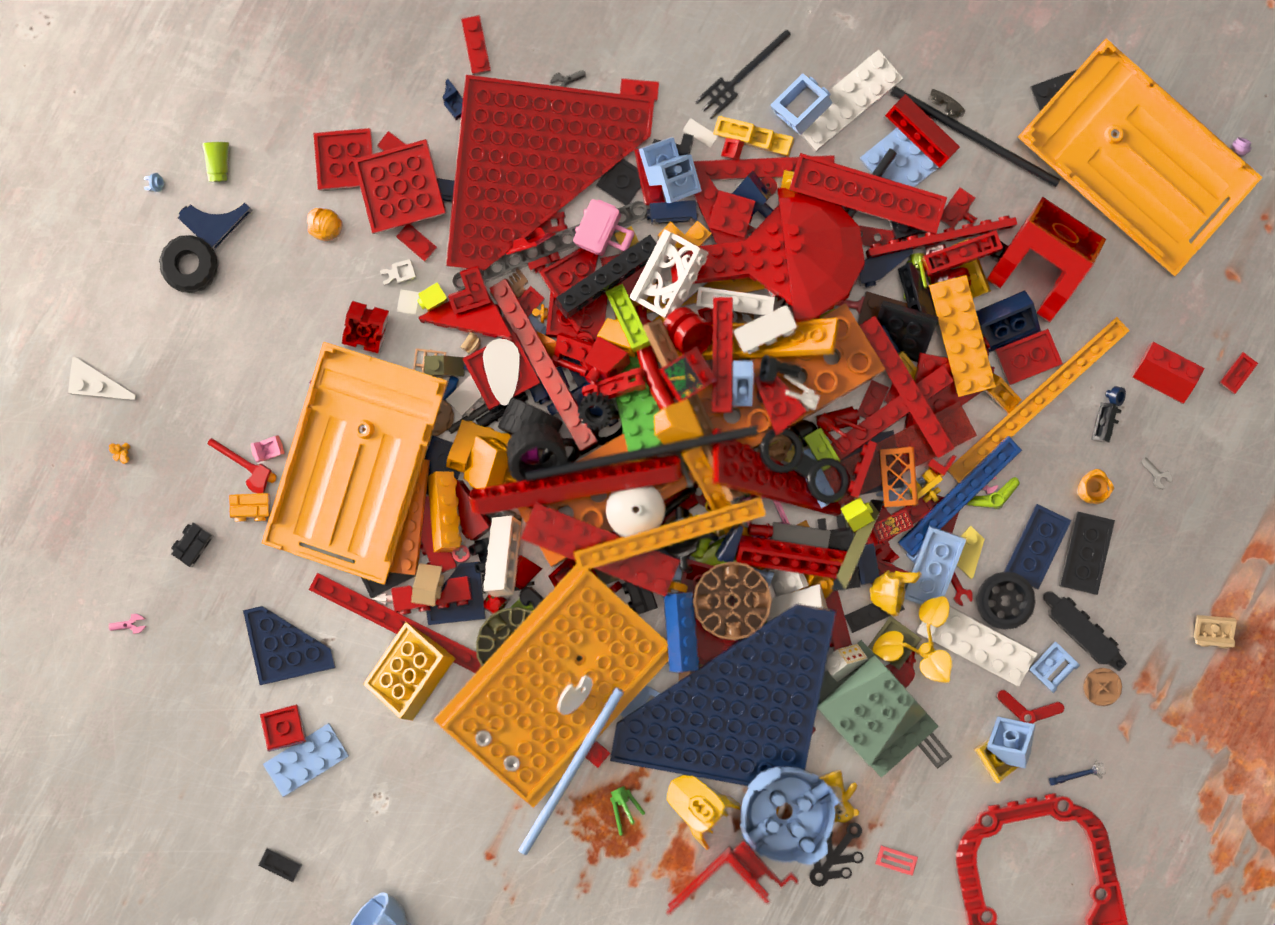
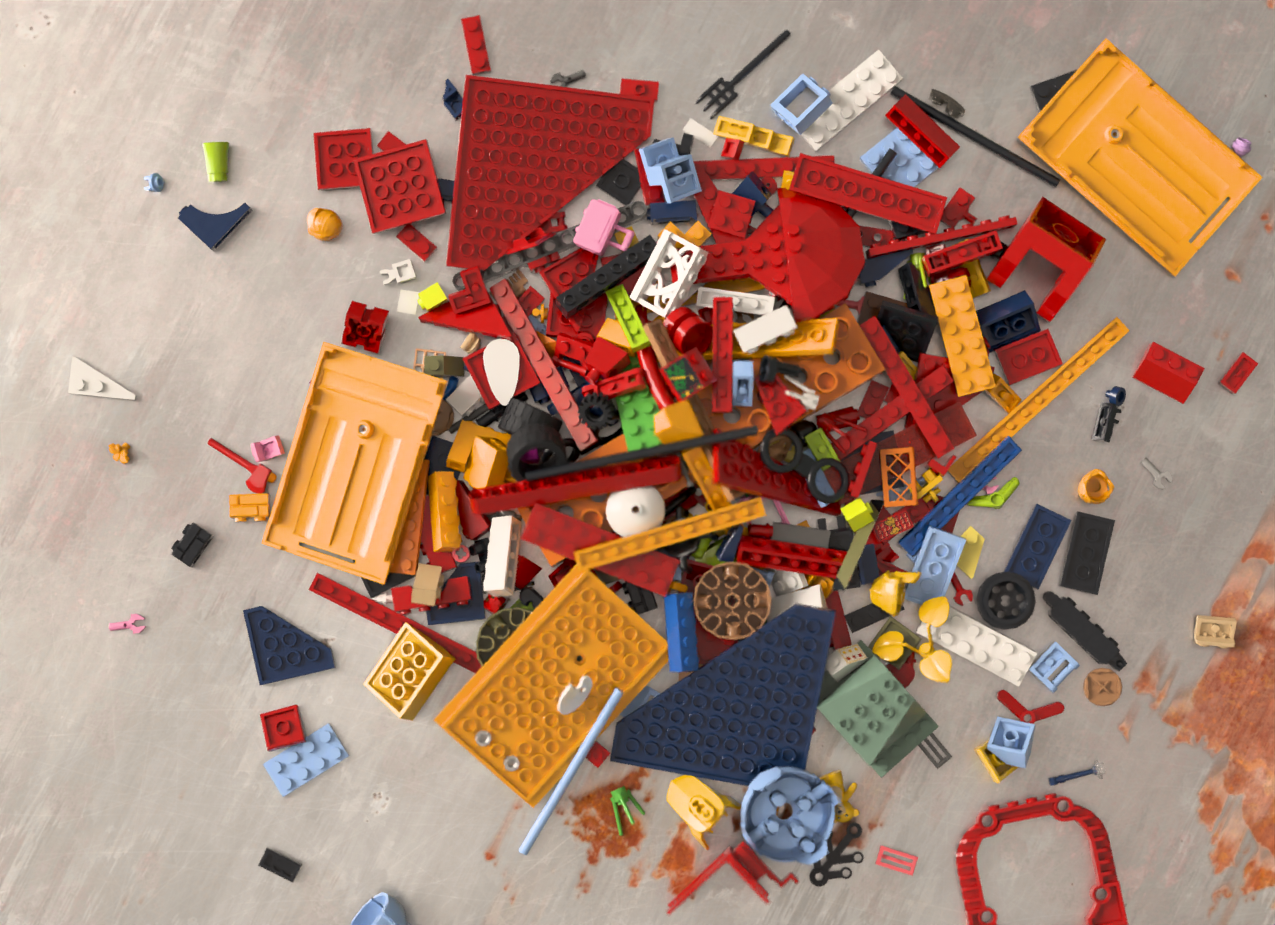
(201, 276): black tyre -> none

